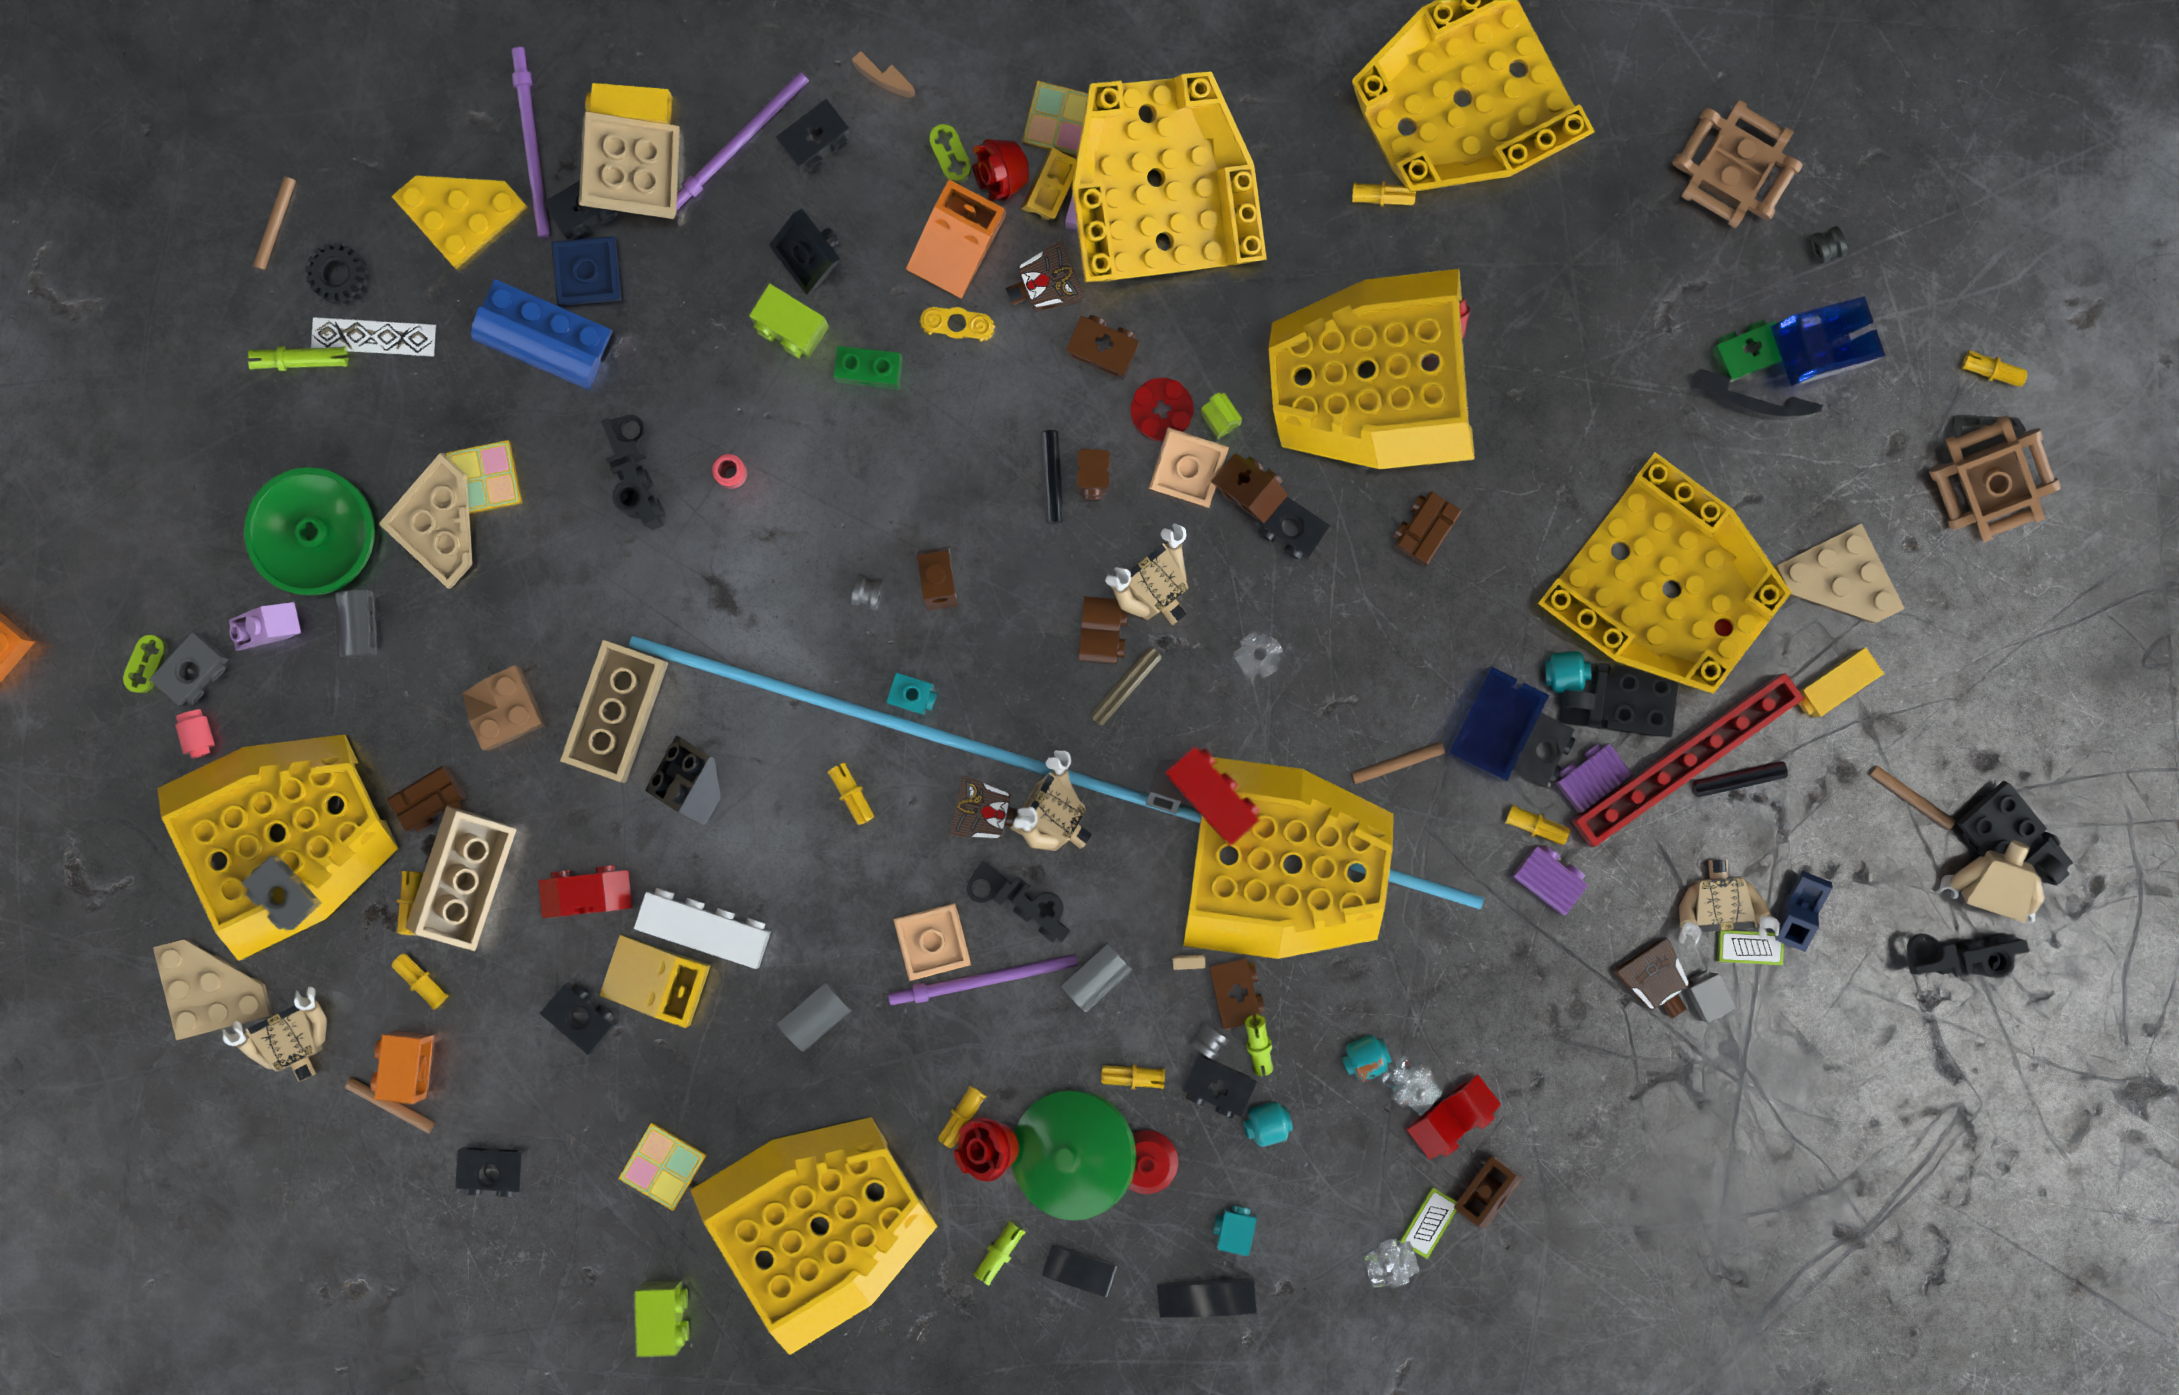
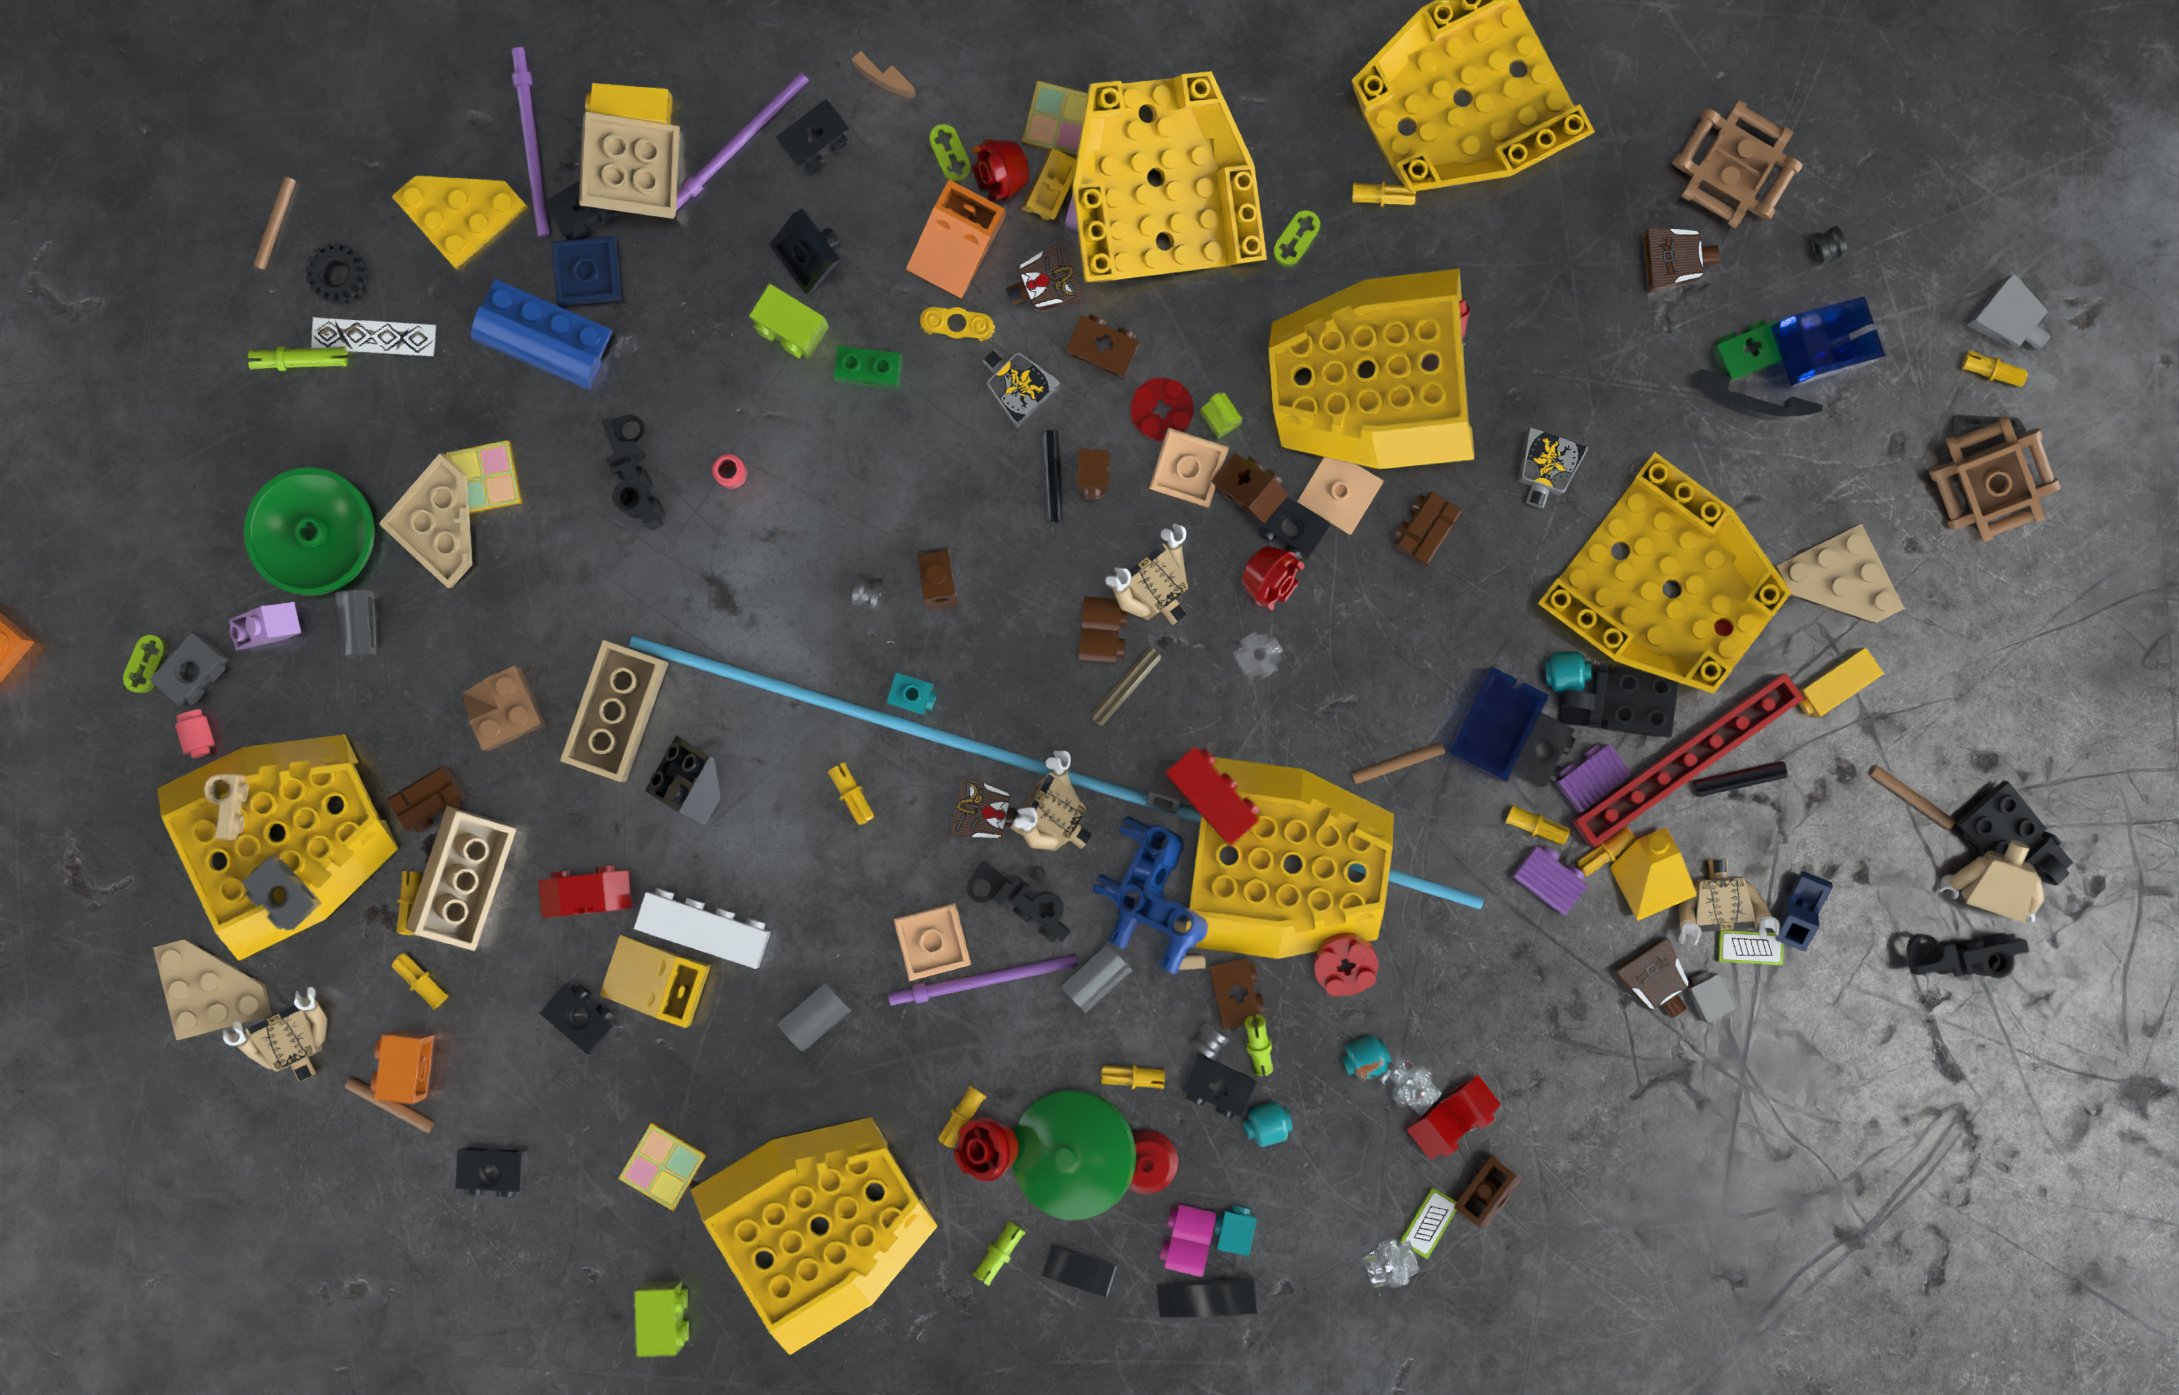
(229, 820): none -> tan plate
(1018, 385): none -> torso
(1146, 879): none -> blue pin
(1189, 1239): none -> dark pink brick
(1271, 576): none -> red cone
(1290, 234): none -> lime beam
(1340, 493): none -> light nougat plate
(1350, 981): none -> red plate
(1548, 465): none -> torso
(1606, 851): none -> yellow axle
(1653, 874): none -> yellow slope
(1675, 257): none -> reddish brown torso
(2011, 316): none -> light grey torso

